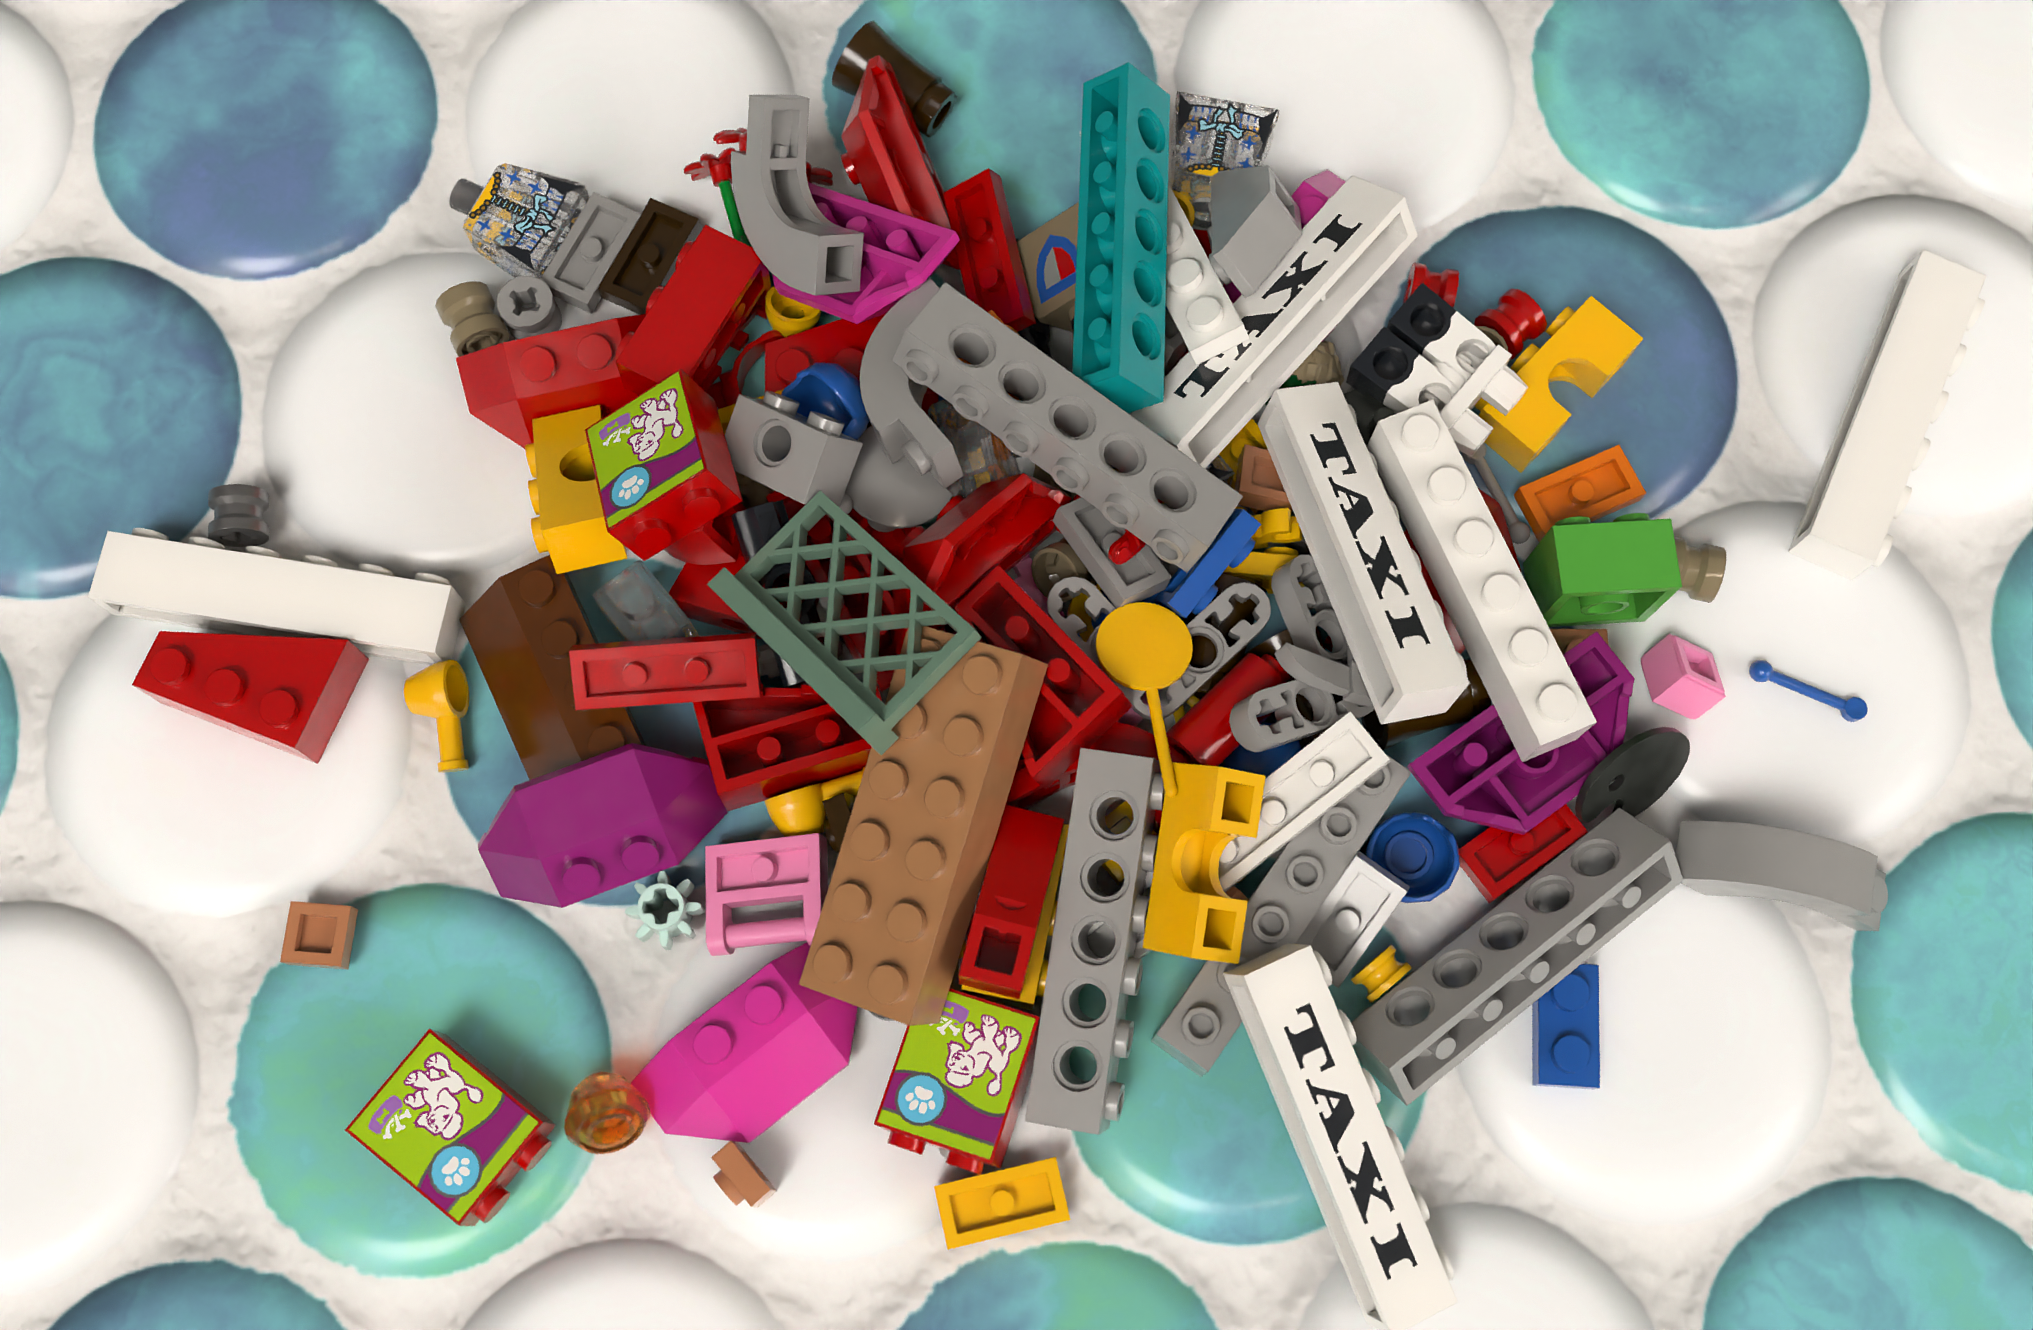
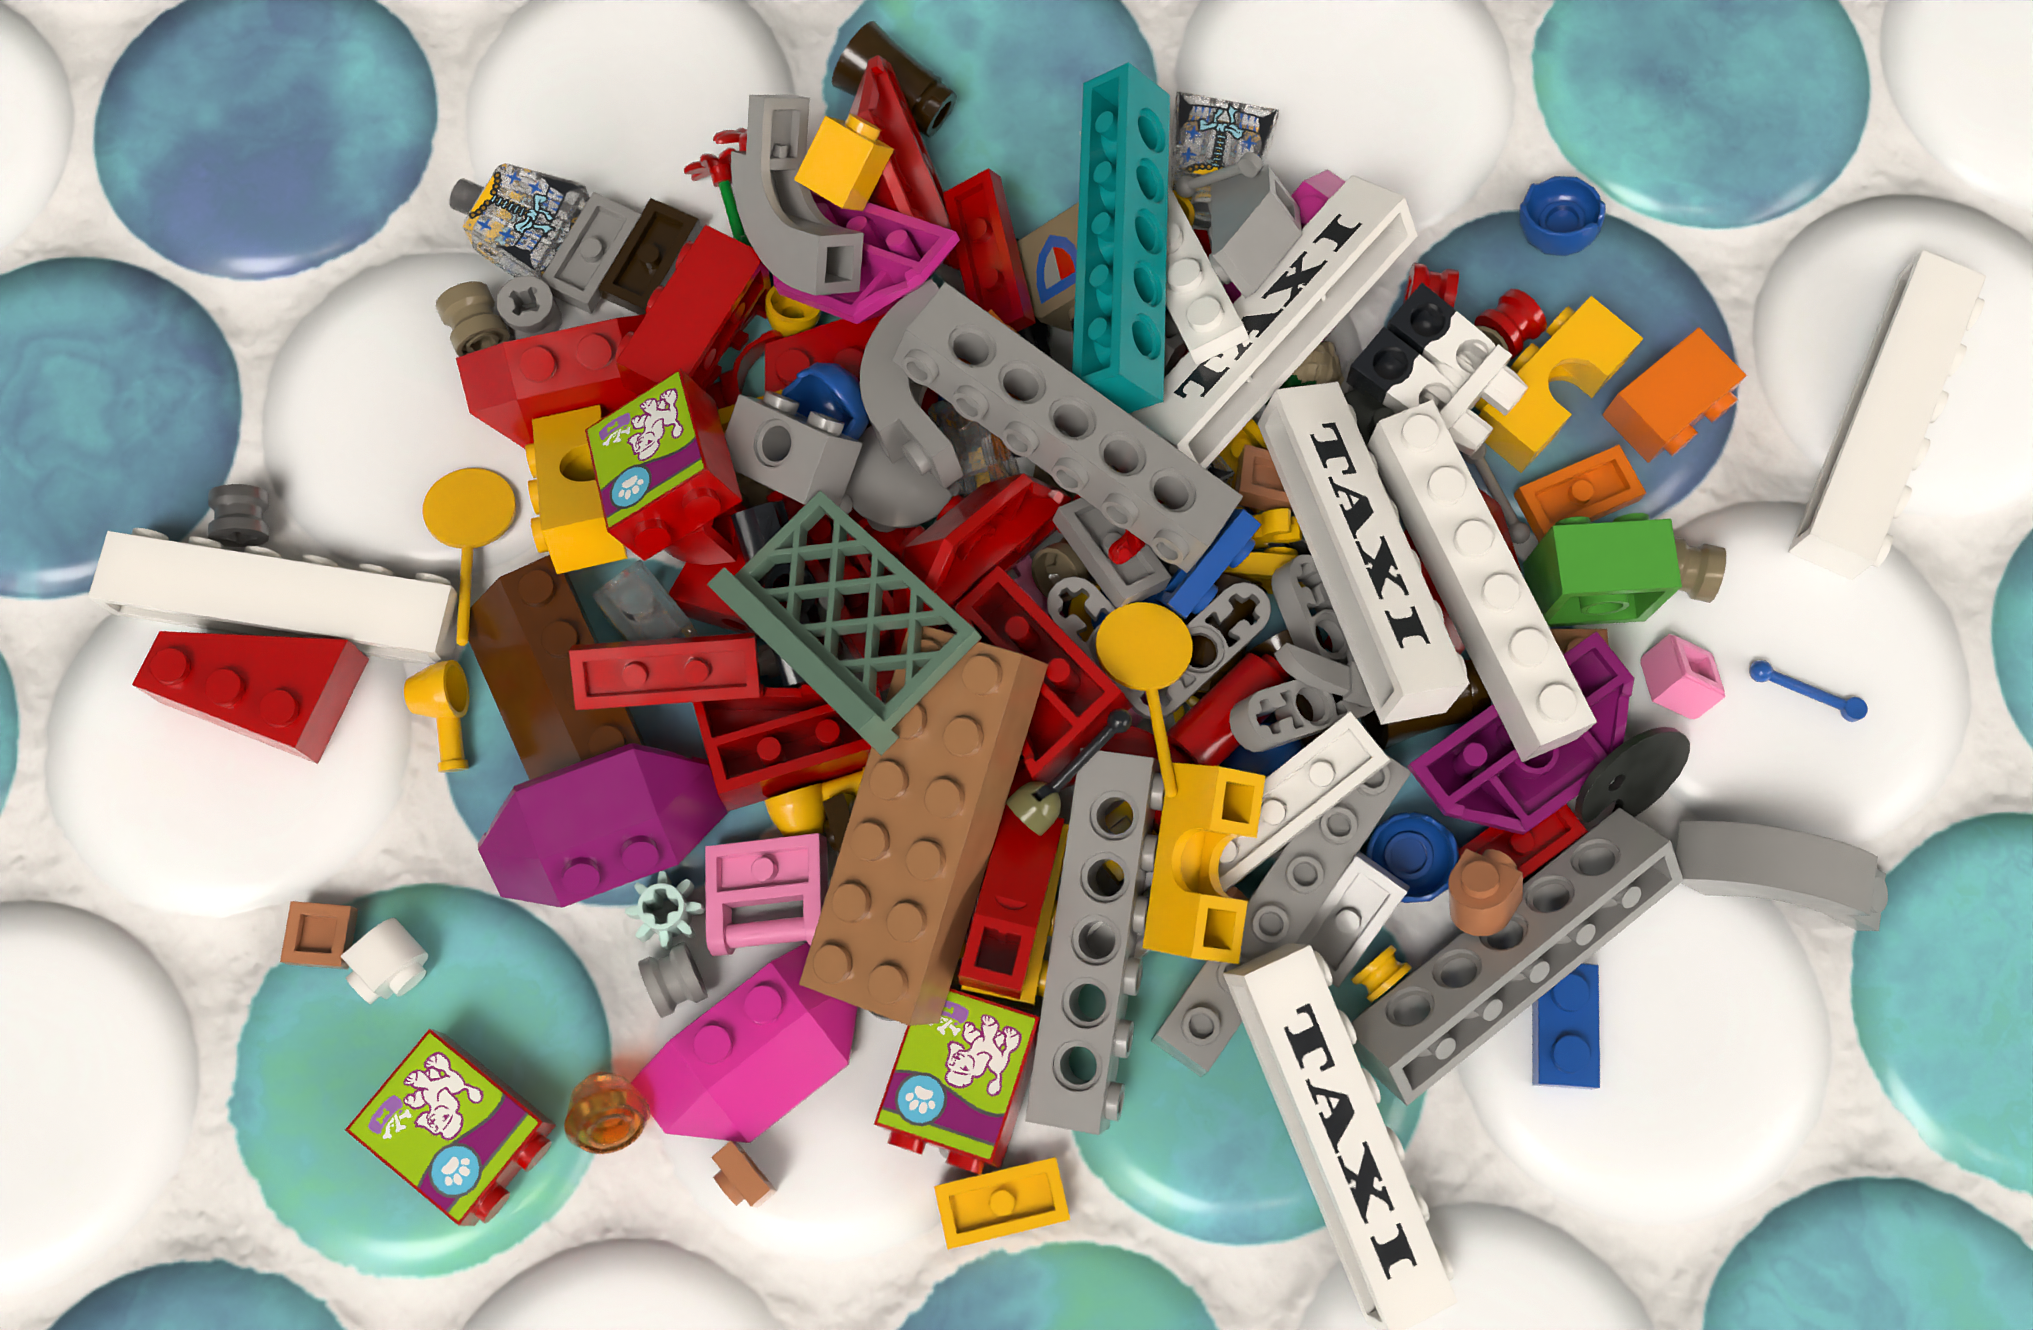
(385, 962): none -> white plate
(466, 513): none -> yellow piece
(672, 979): none -> light grey wheel
(844, 161): none -> yellow brick
(1039, 802): none -> hinge
(1248, 165): none -> light grey hinge
(1484, 892): none -> nougat plate
(1561, 215): none -> blue hair
(1674, 395): none -> orange brick

